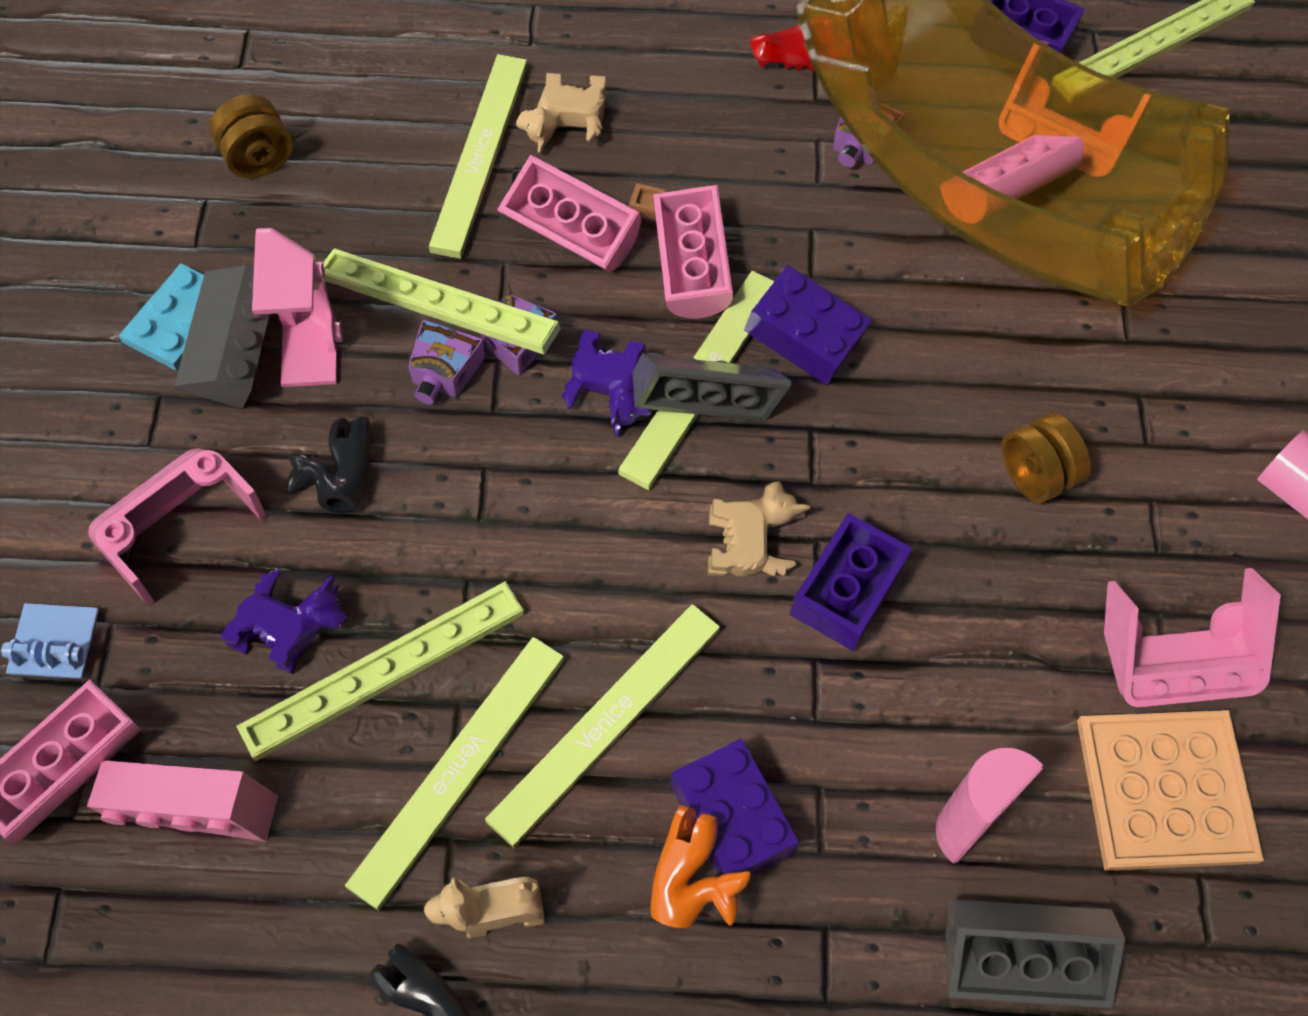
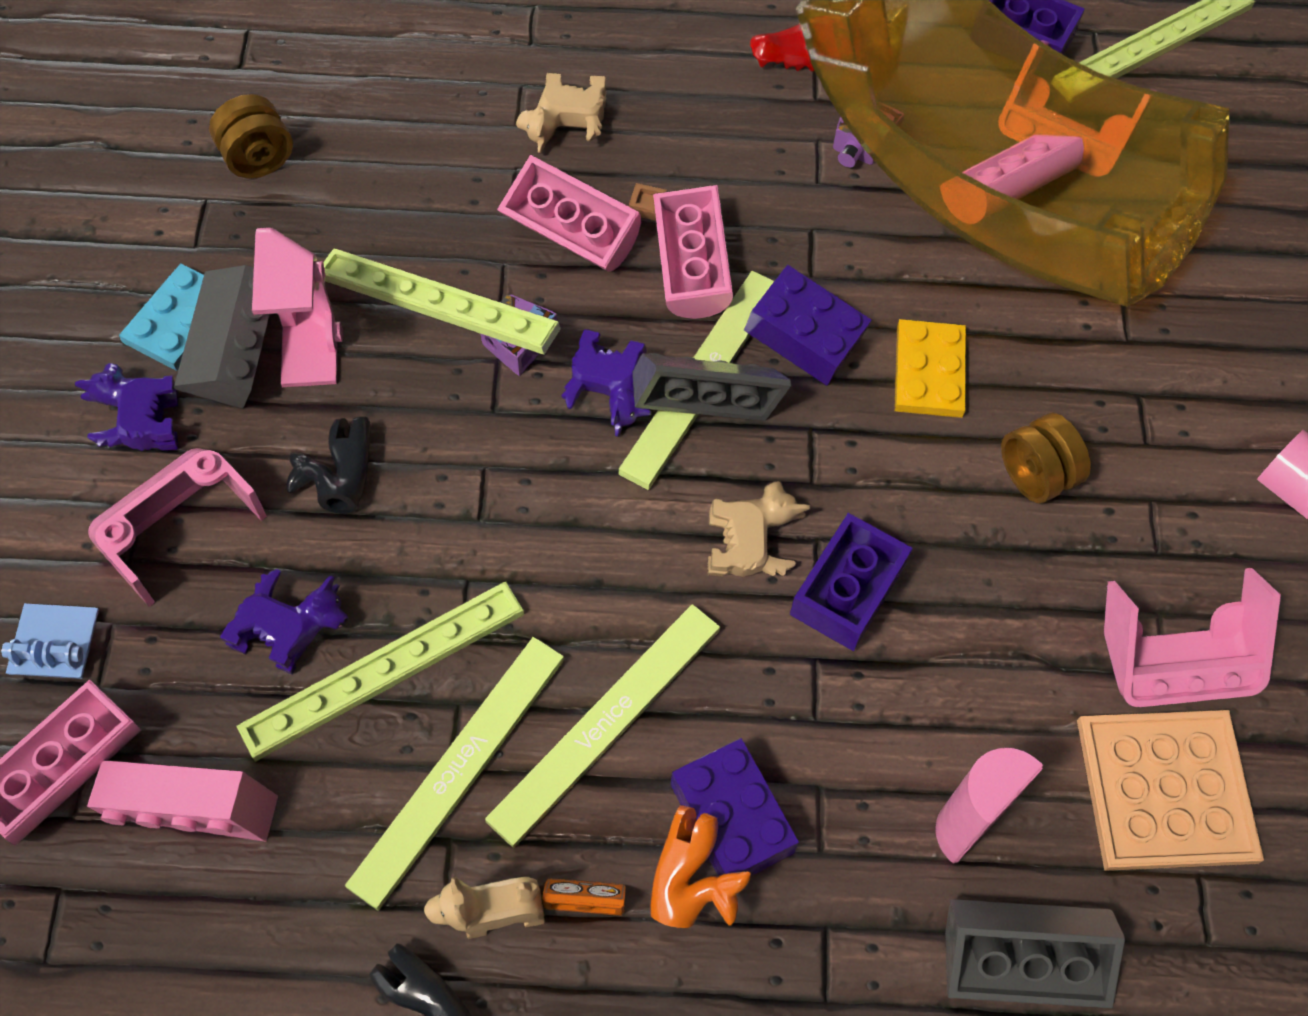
(139, 409): none -> dark purple animal
(443, 361): torso -> none
(478, 157): yellowish green tile -> none
(584, 896): none -> orange slope
(930, 368): none -> yellow plate

